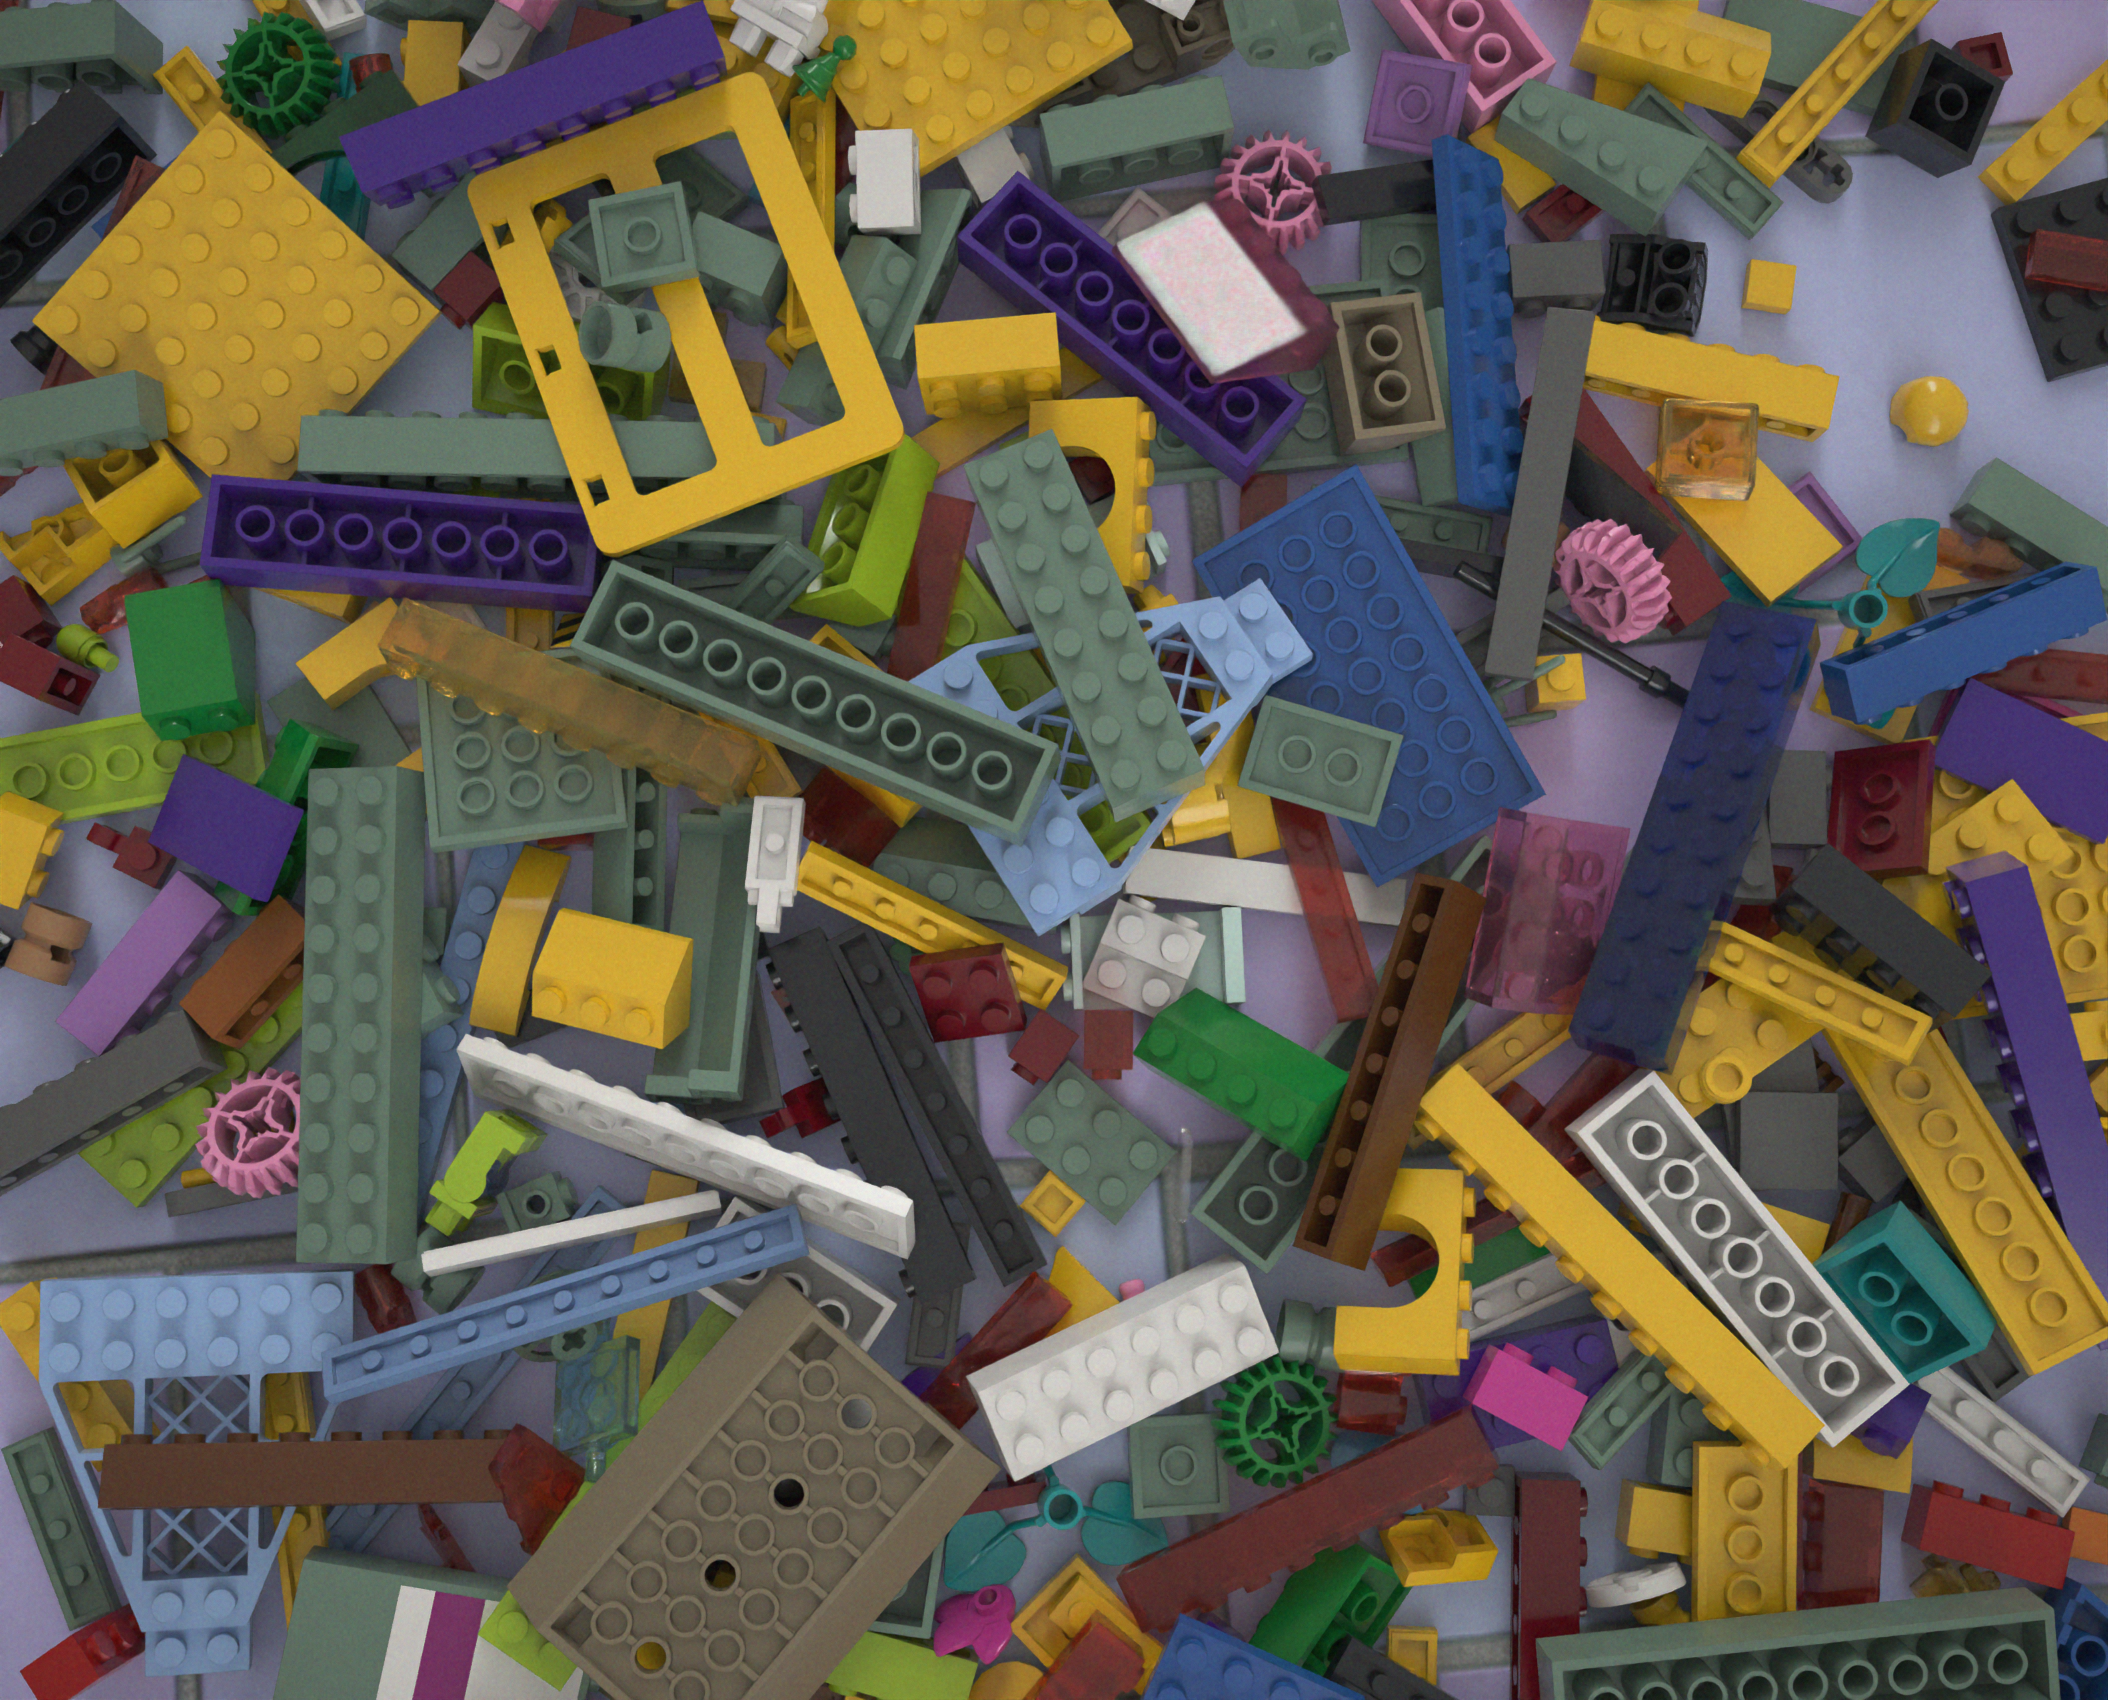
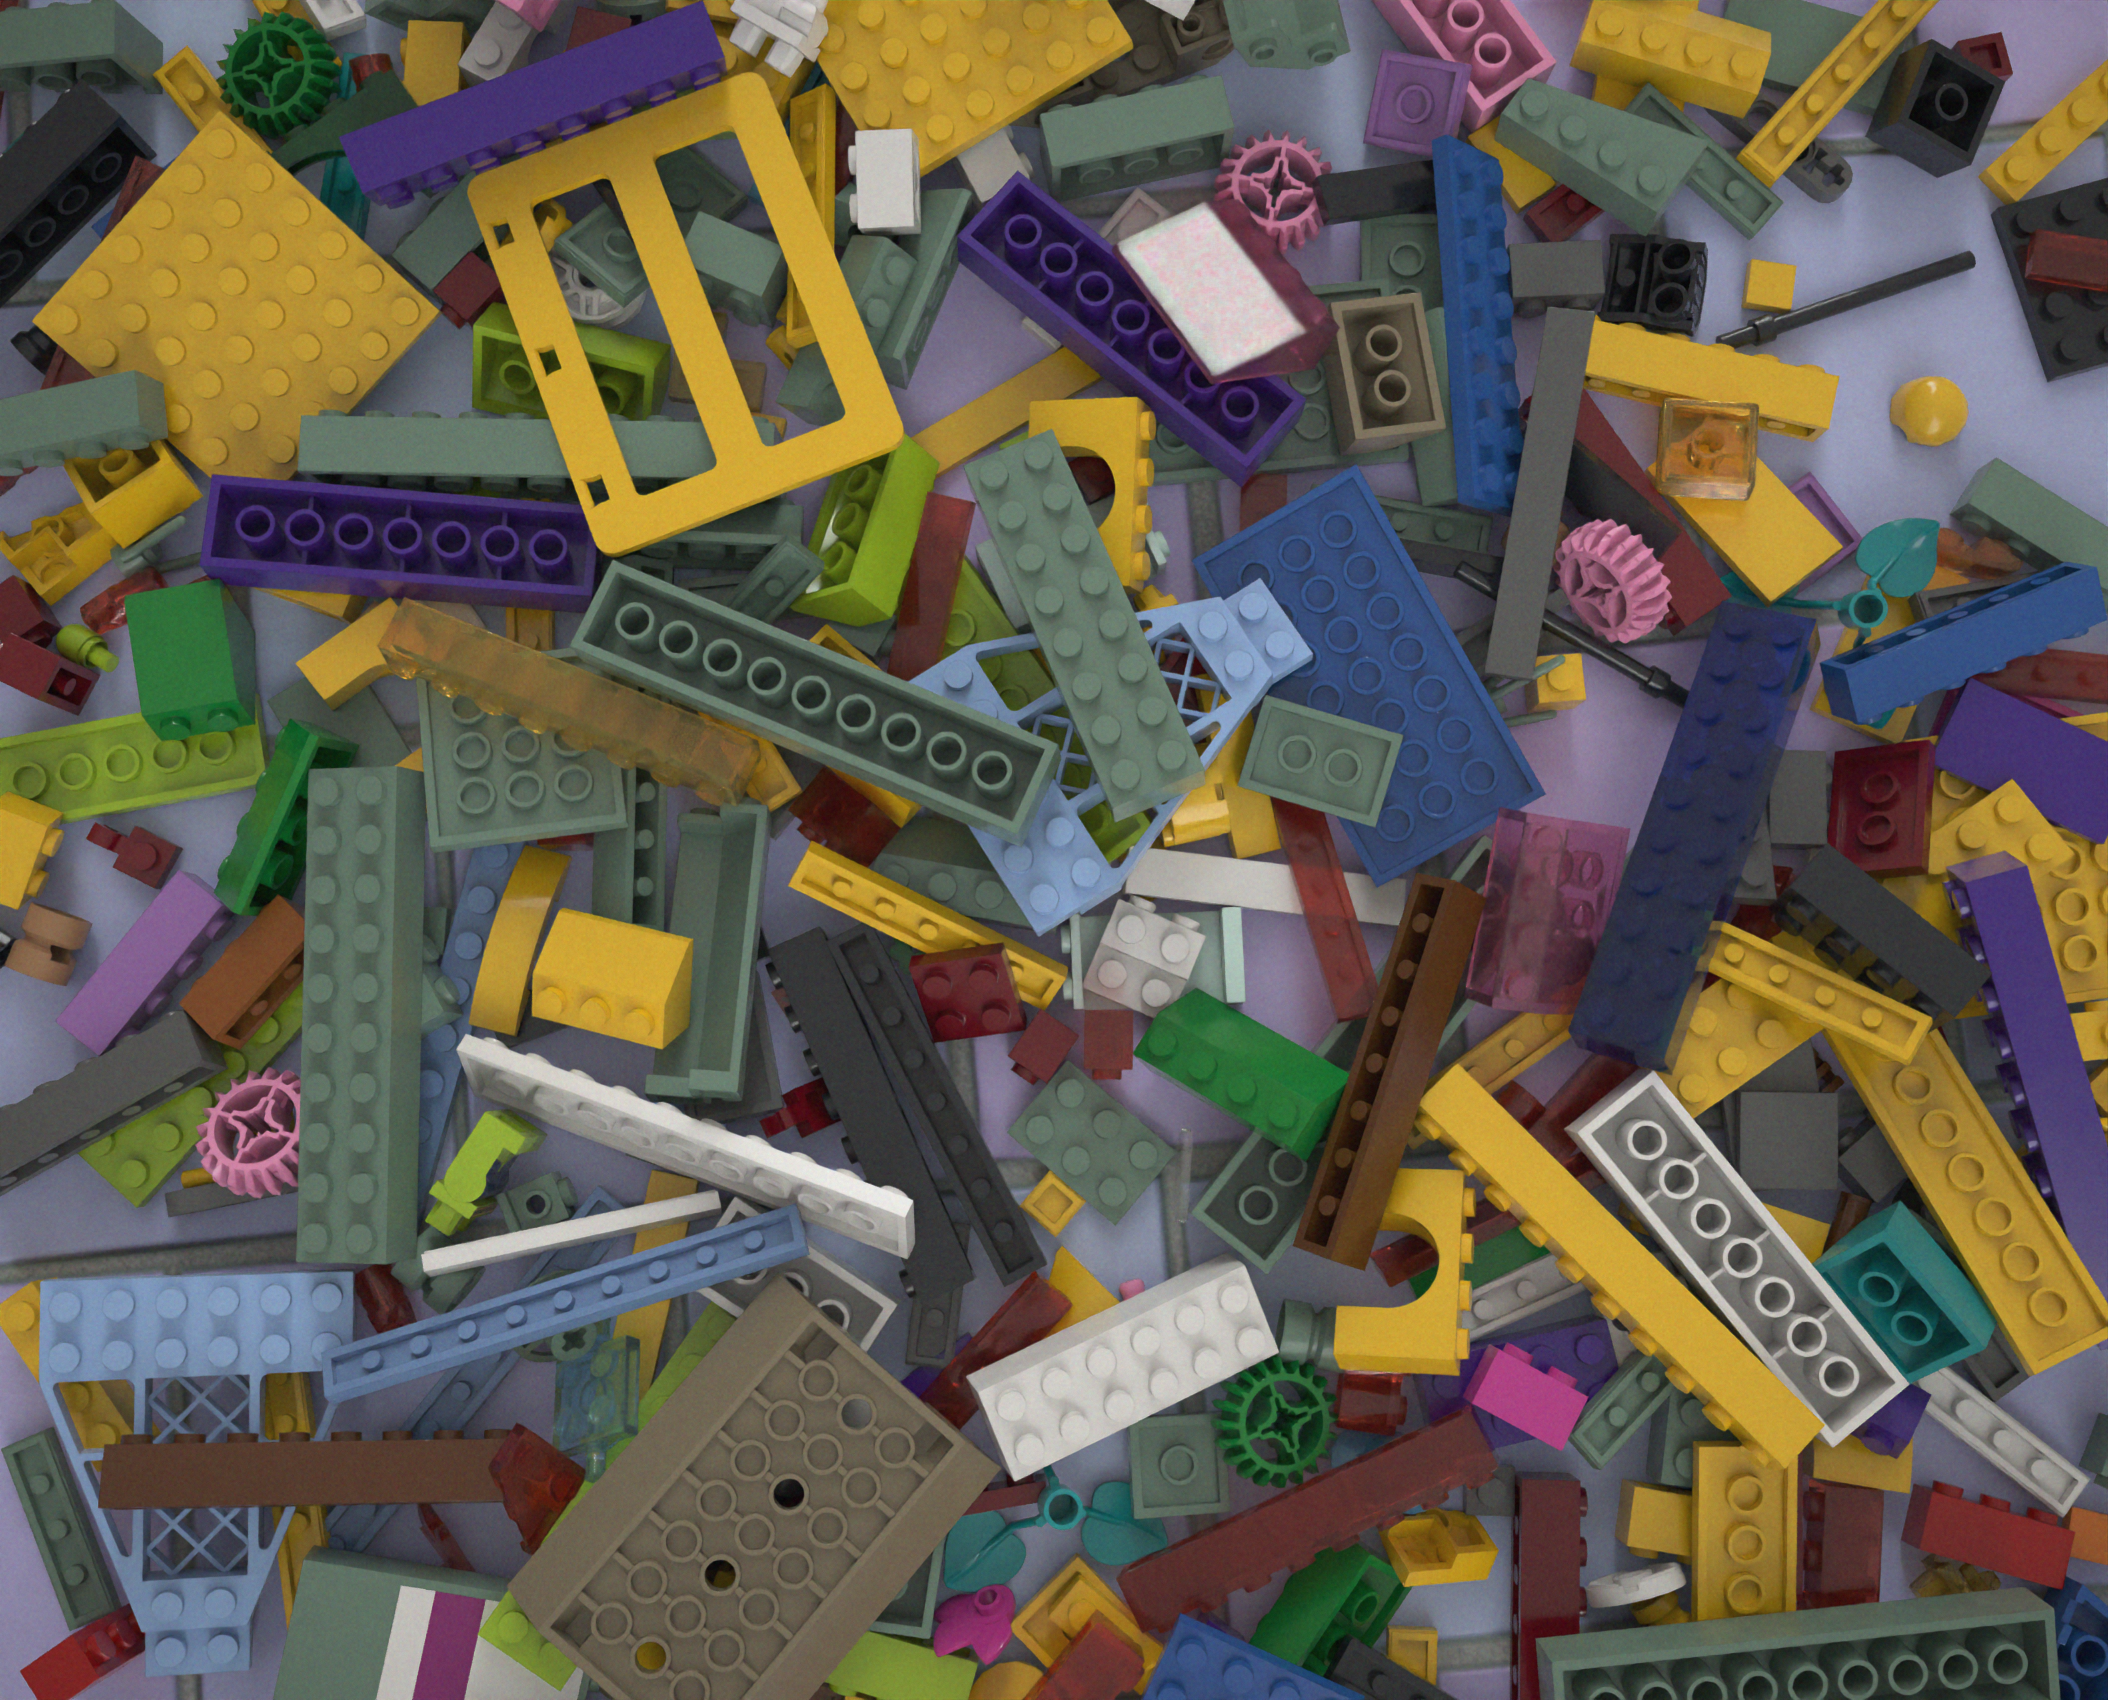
(226, 827): dark purple tile -> none
(567, 629): sticker -> none
(624, 337): sand green wheel -> none
(643, 238): sand green plate -> none
(774, 857): white hinge -> none
(819, 72): green piece -> none
(988, 364): yellow brick -> none
(1725, 1078): yellow tile -> none
(1766, 328): none -> black bar

